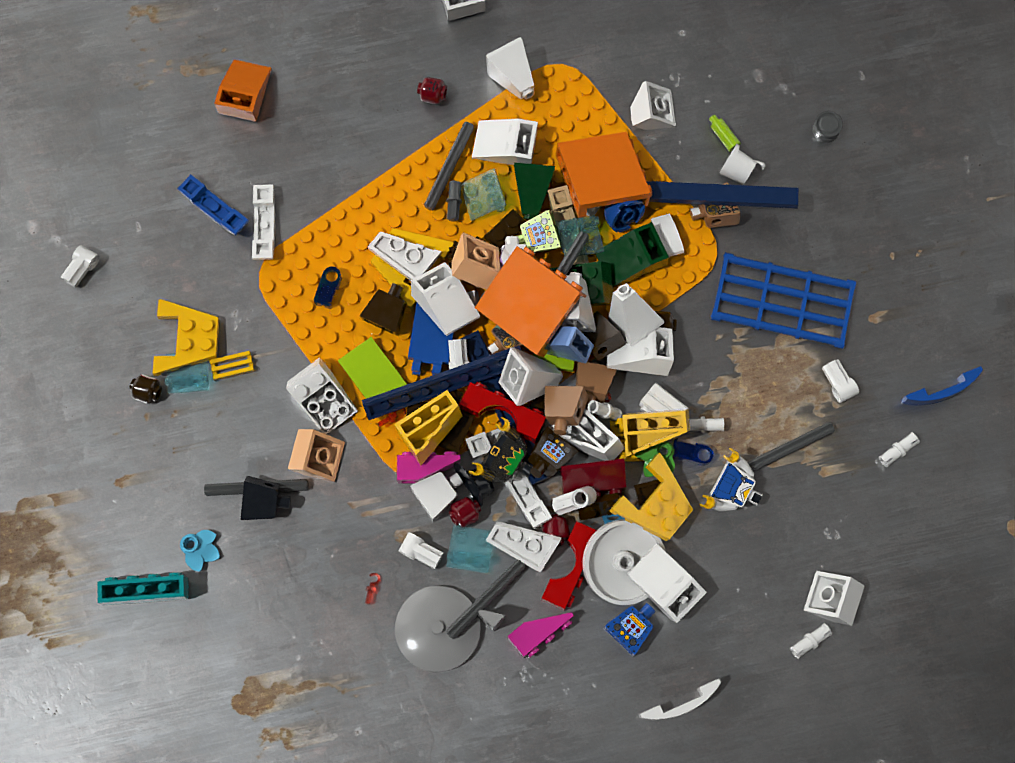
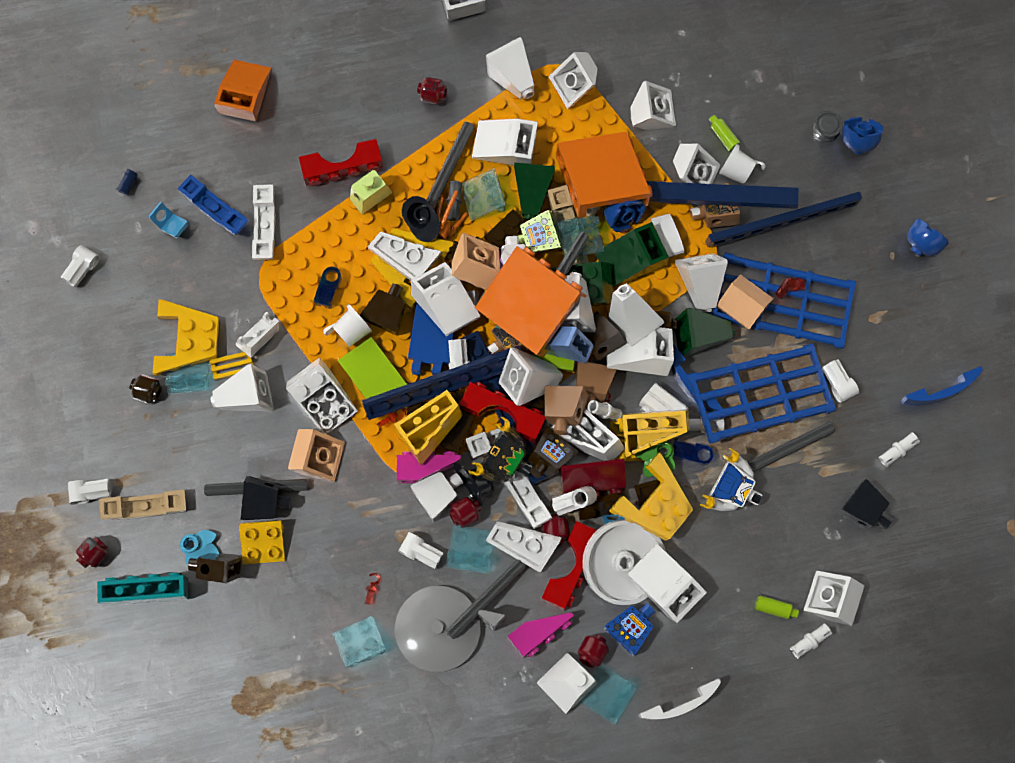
(82, 491): none -> white piece
(91, 552): none -> dark red head
(127, 182): none -> dark blue pin
(142, 506): none -> tan slope
(170, 223): none -> dark azure bracket
(216, 567): none -> dark brown torso
(244, 391): none -> white slope
(258, 335): none -> white hinge
(262, 542): none -> yellow hinge
(349, 327): none -> white hat
(359, 642): none -> clear light blue hinge
(364, 159): none -> red arch
(370, 191): none -> yellowish green torso
(421, 218): none -> black piece
(445, 229): none -> orange plant
(567, 683): none -> white slope
(574, 77): none -> white slope
(593, 650): none -> dark red head
(609, 694): none -> clear light blue hinge
(681, 377): none -> blue slope
(695, 164): none -> white slope
(701, 331): none -> dark green slope
(703, 279): none -> white slope
(744, 302): none -> light nougat slope
(746, 407): none -> blue door
(775, 607): none -> lime cylinder
(783, 219): none -> dark blue tile
(789, 284): none -> clear red arm
(861, 135): none -> blue cylinder
(867, 507): none -> black torso
(925, 239): none -> blue cylinder

